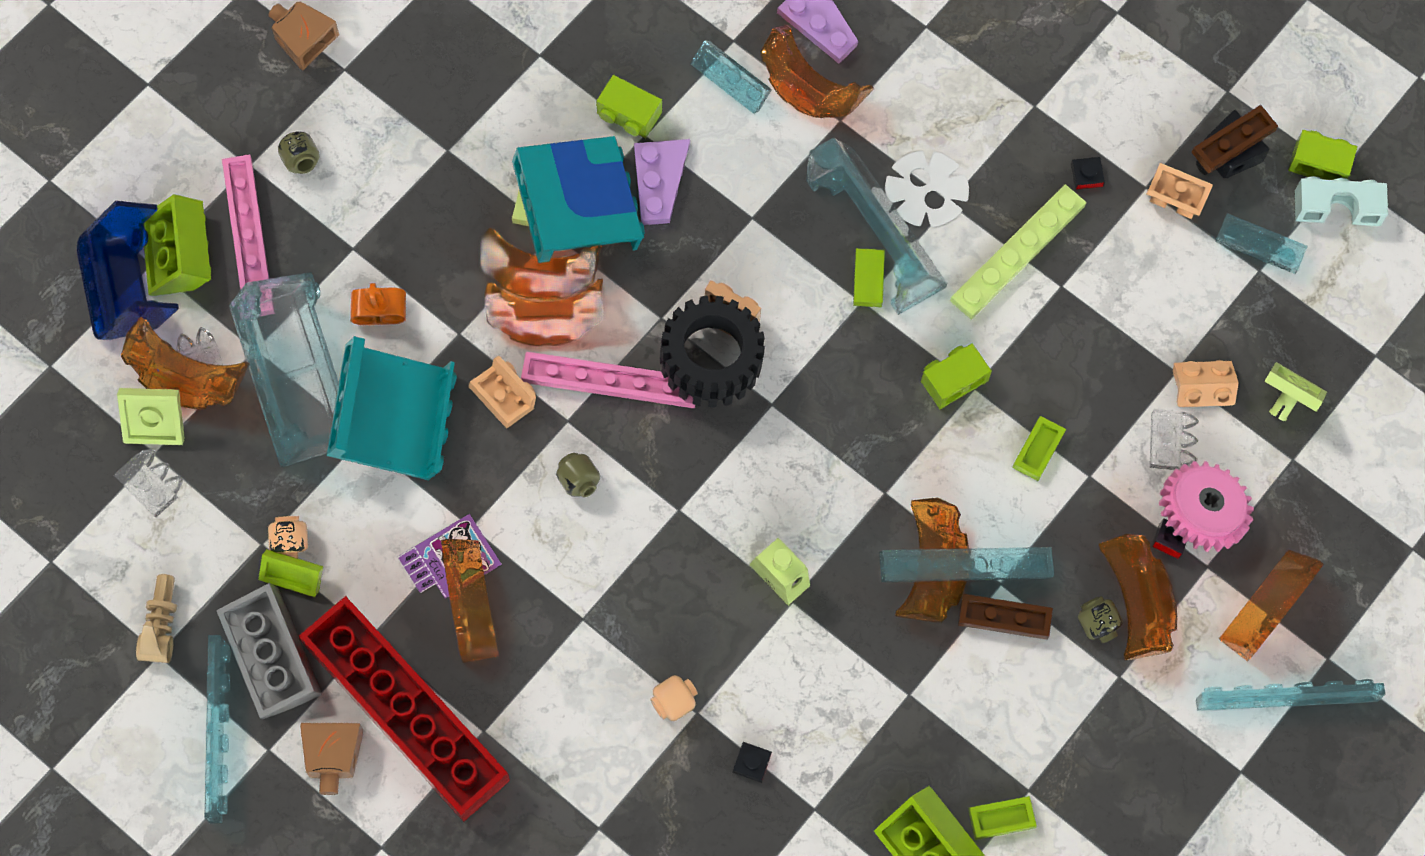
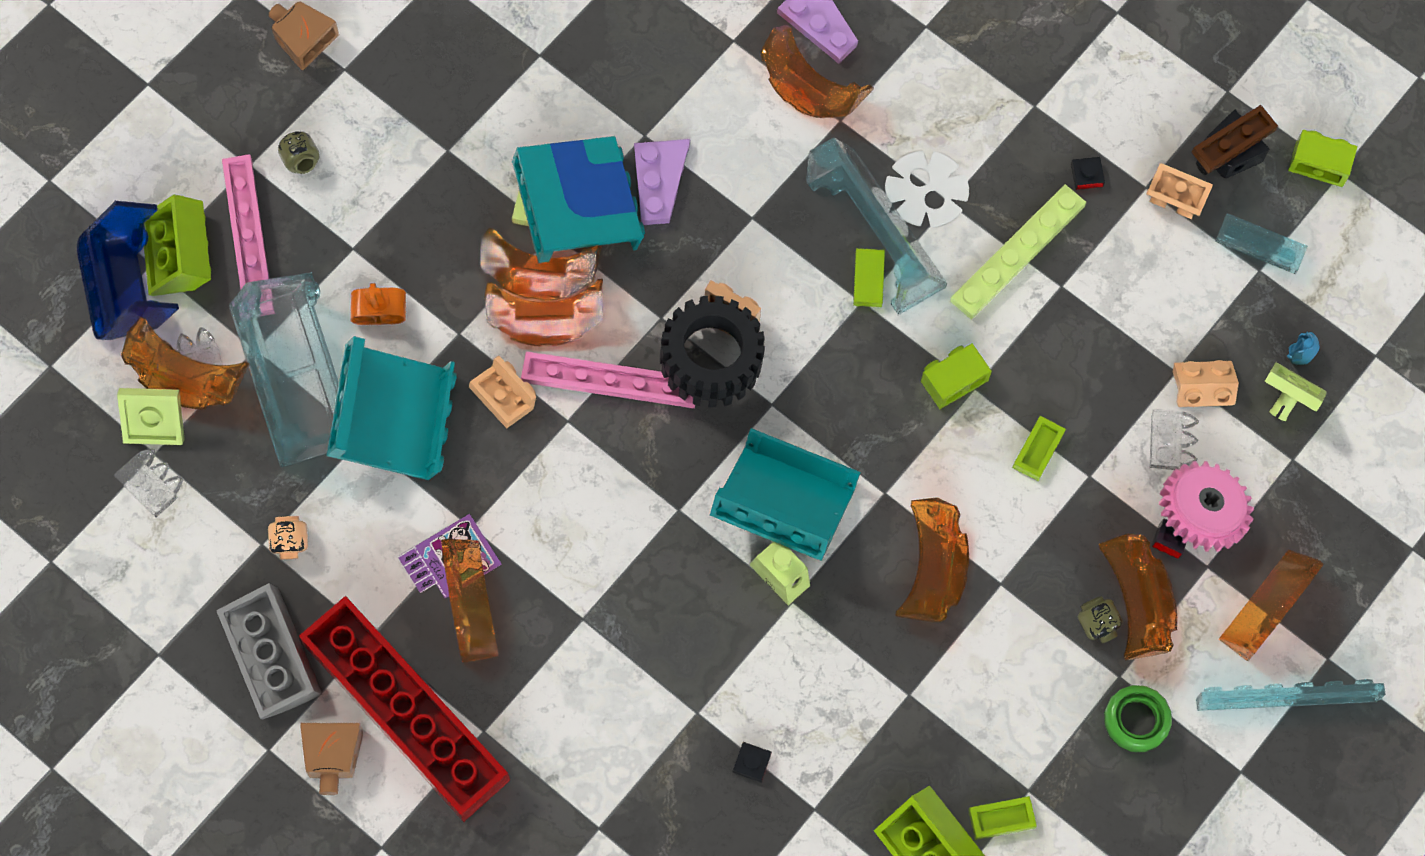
(153, 642): tan piece -> none
(216, 741): clear light blue plate -> none
(290, 573): lime tile -> none
(578, 475): olive head -> none
(629, 107): lime brick -> none
(674, 698): light nougat head -> none
(731, 76): clear light blue plate -> none
(786, 494): none -> teal panel
(966, 564): clear light blue plate -> none
(1005, 616): reddish brown plate -> none
(1154, 701): none -> bright green wheel
(1304, 349): none -> dark azure plate
(1364, 199): light aqua arch -> none

